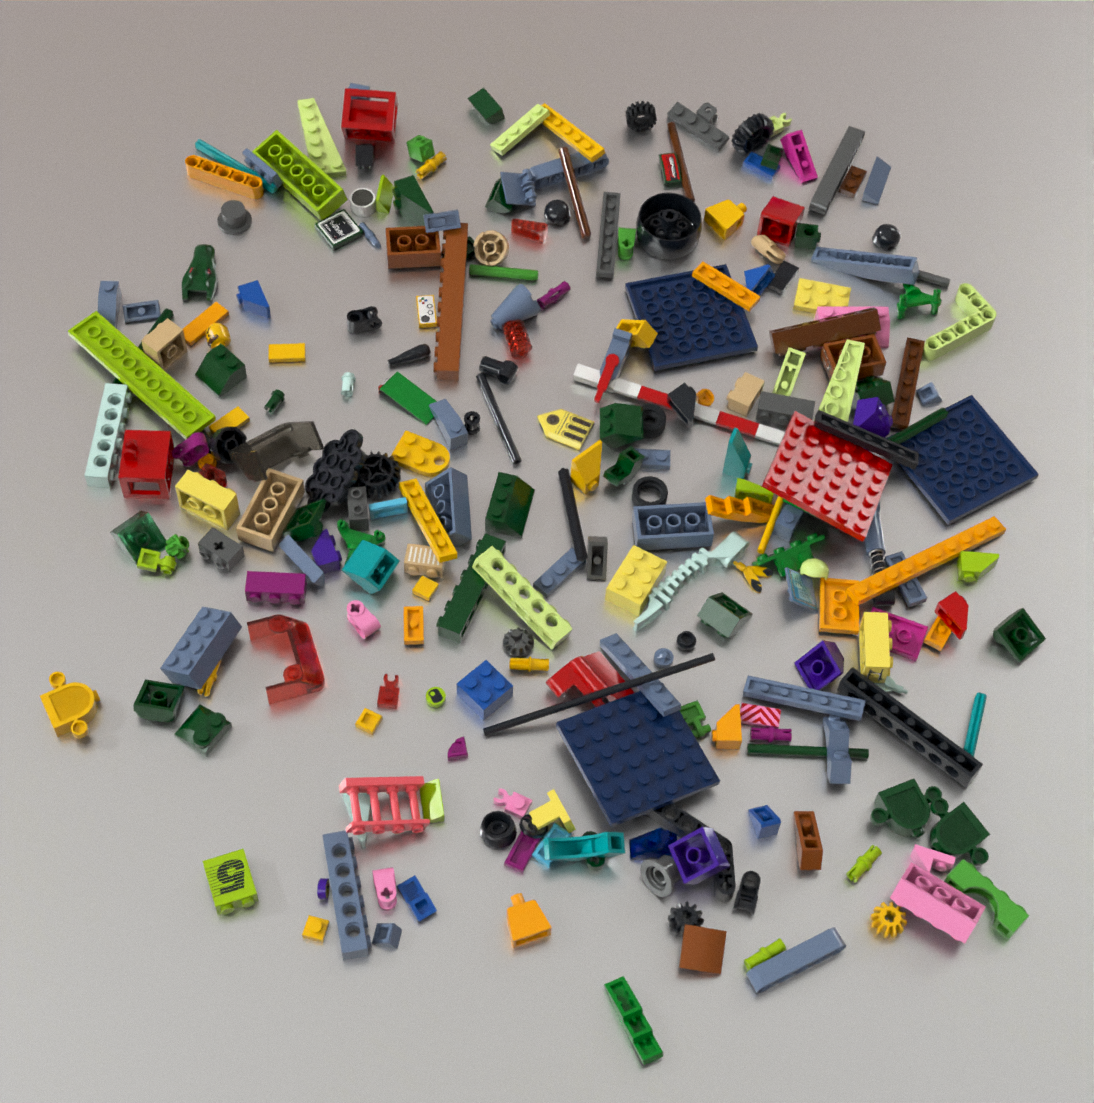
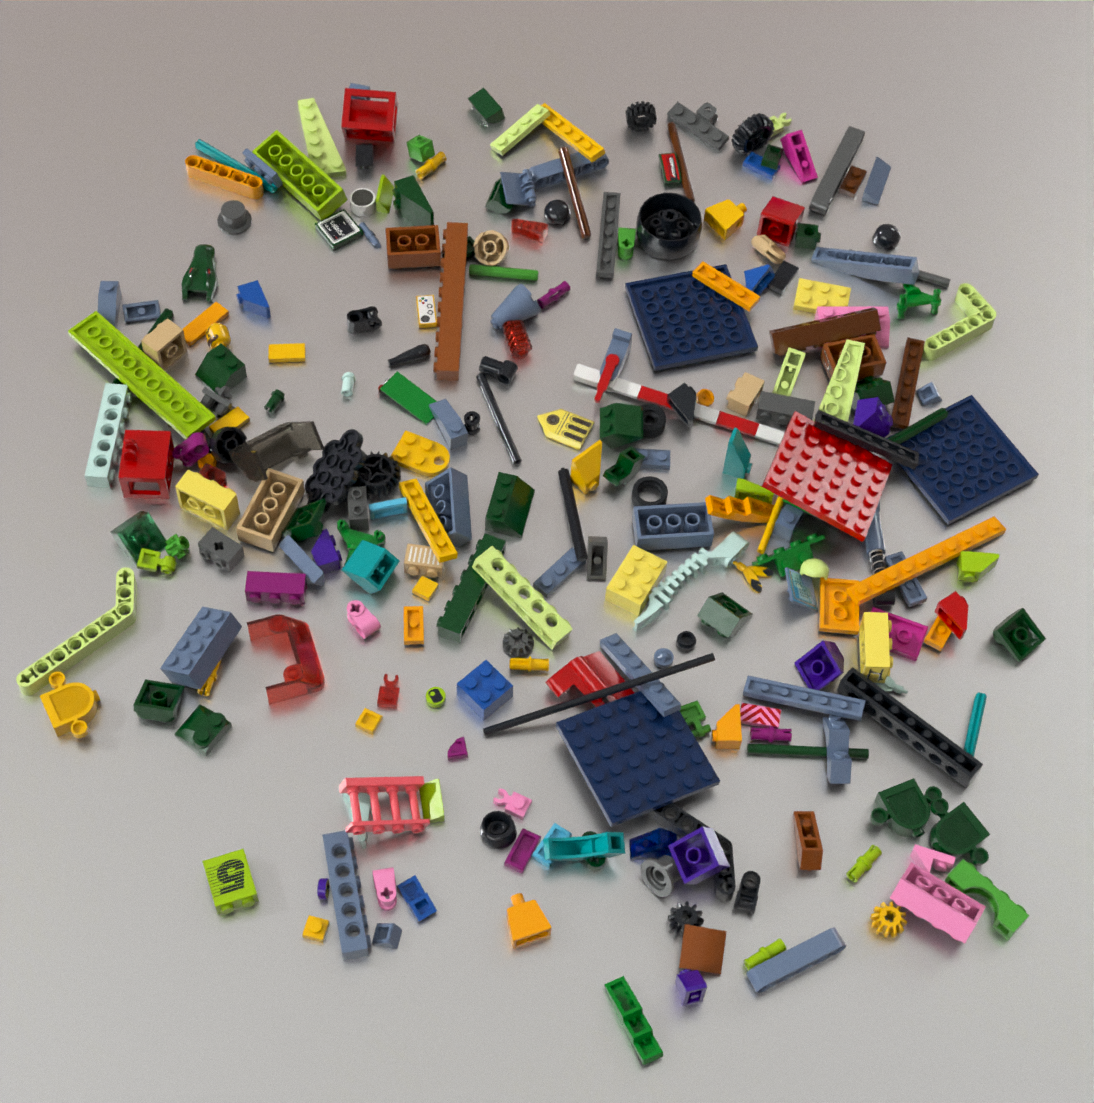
(26, 679): none -> yellowish green beam
(223, 405): none -> dark grey hips
(442, 221): sand blue hinge -> none
(545, 815): light yellow piece -> none
(642, 333): yellow brick -> none
(690, 986): none -> dark purple slope
(764, 821): blue slope -> none

